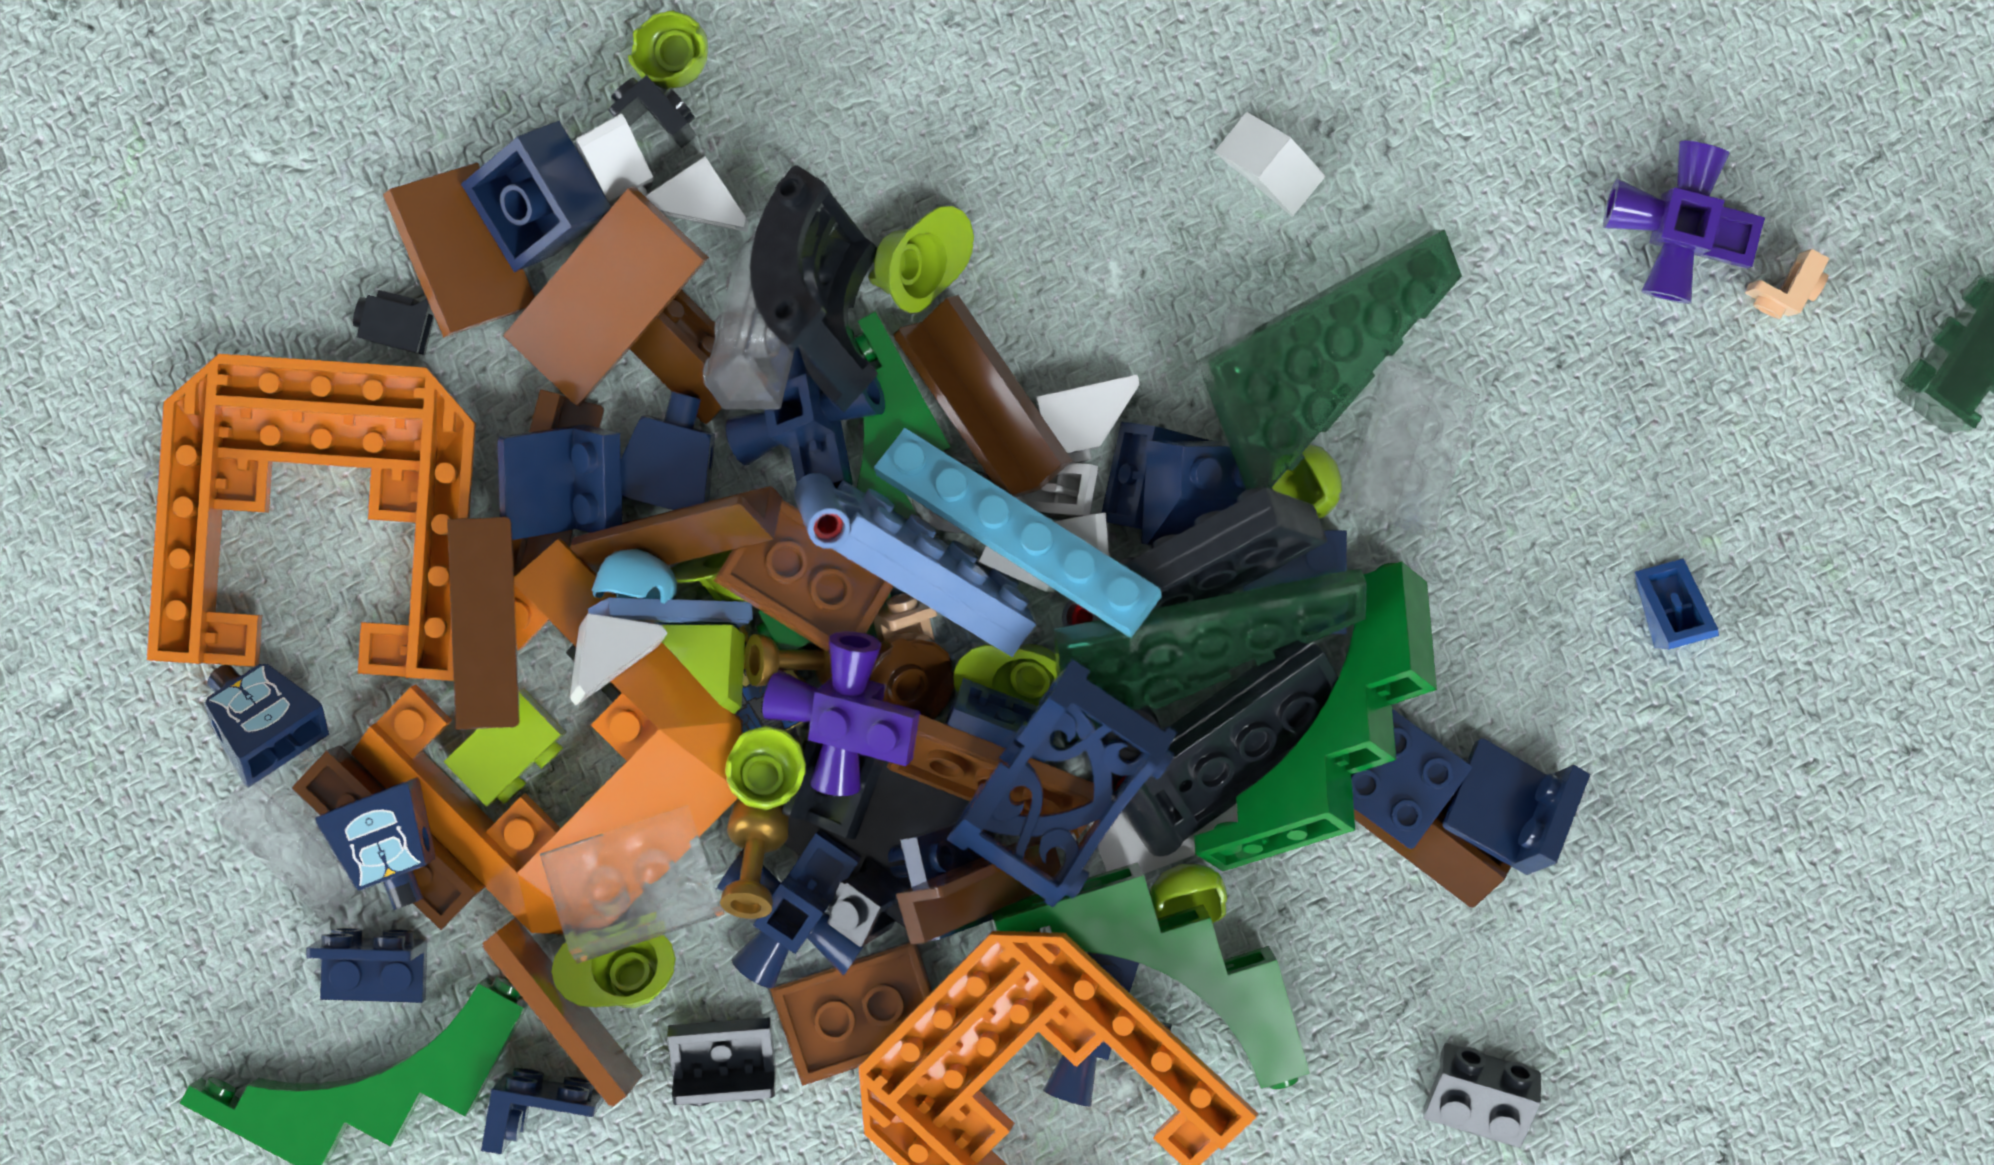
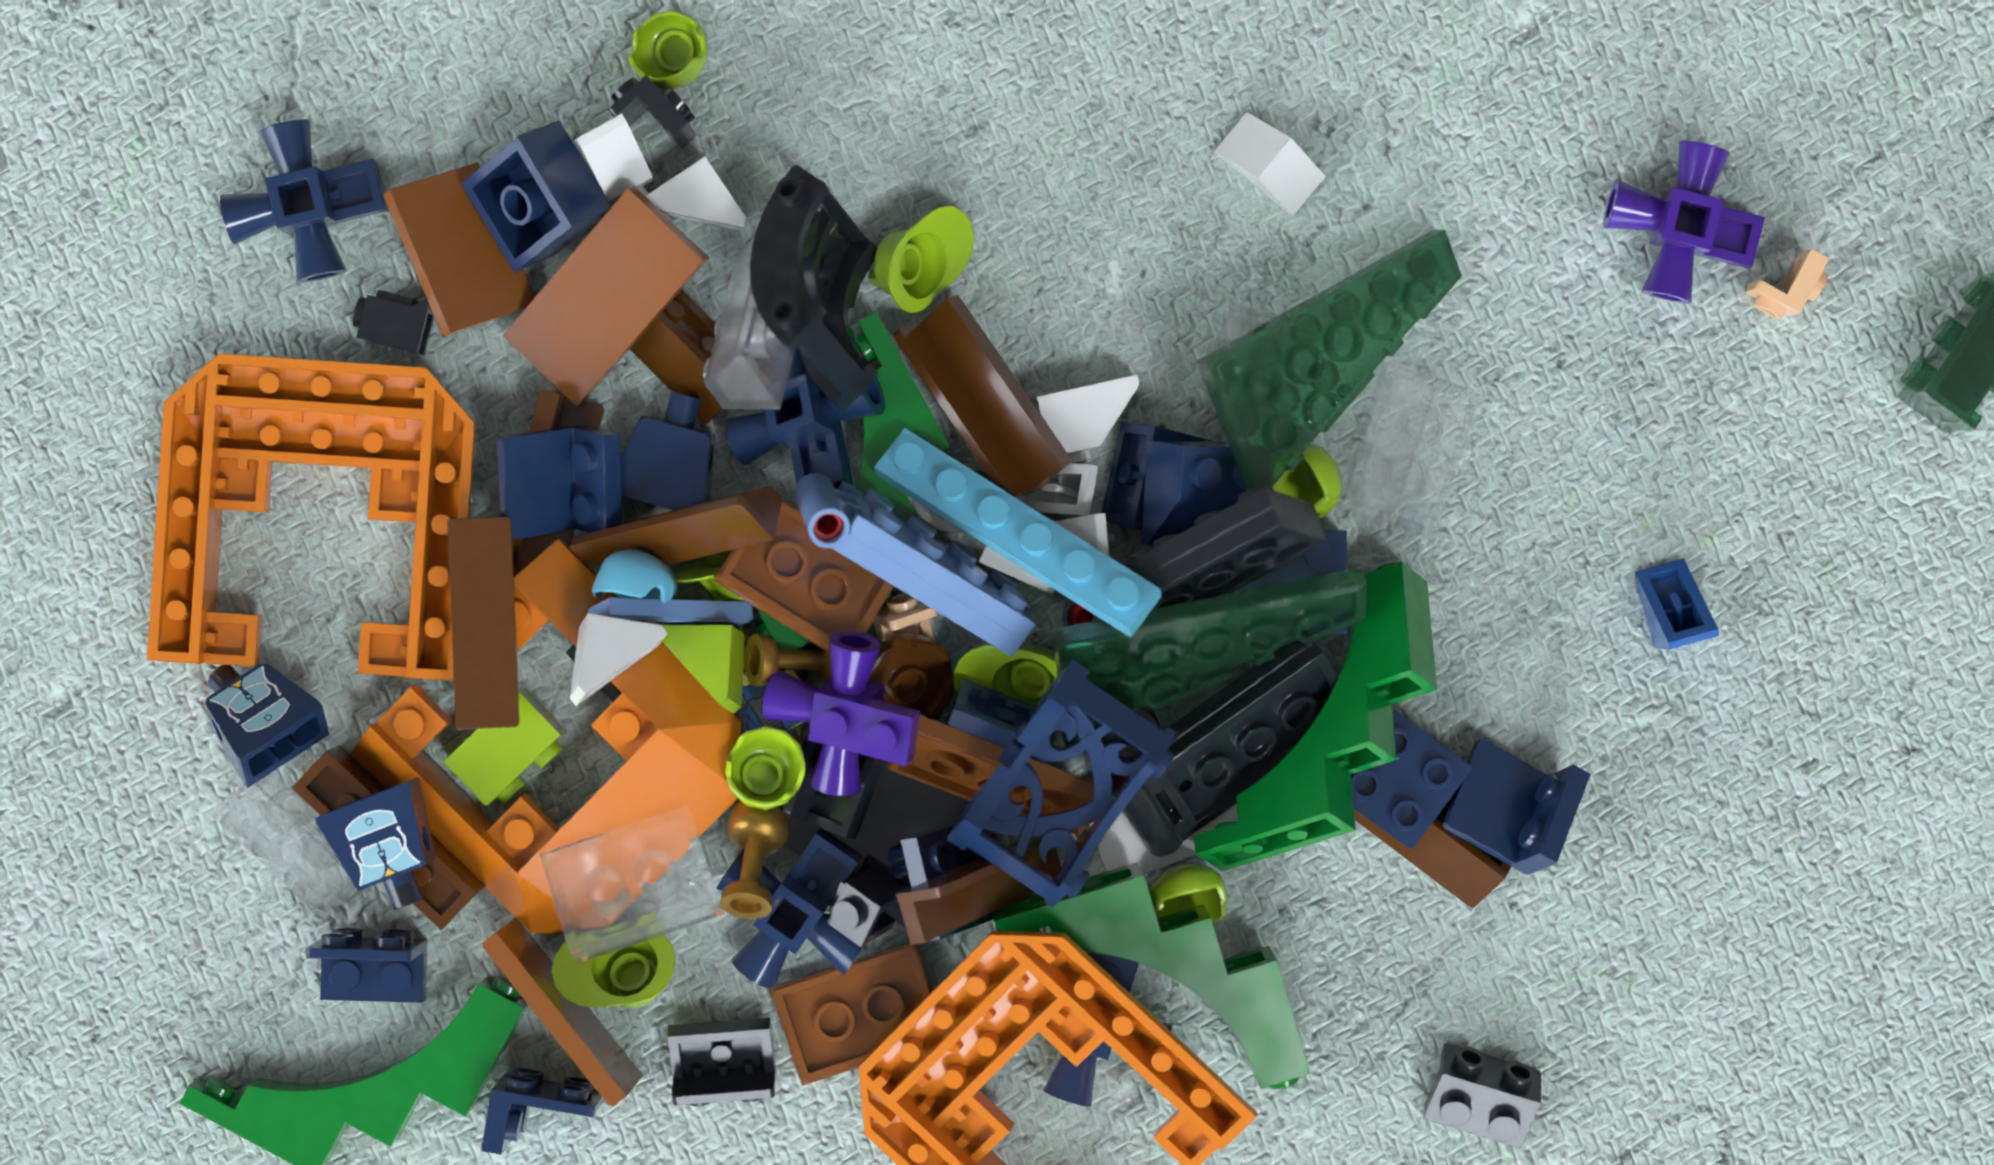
(305, 200): none -> dark blue brick

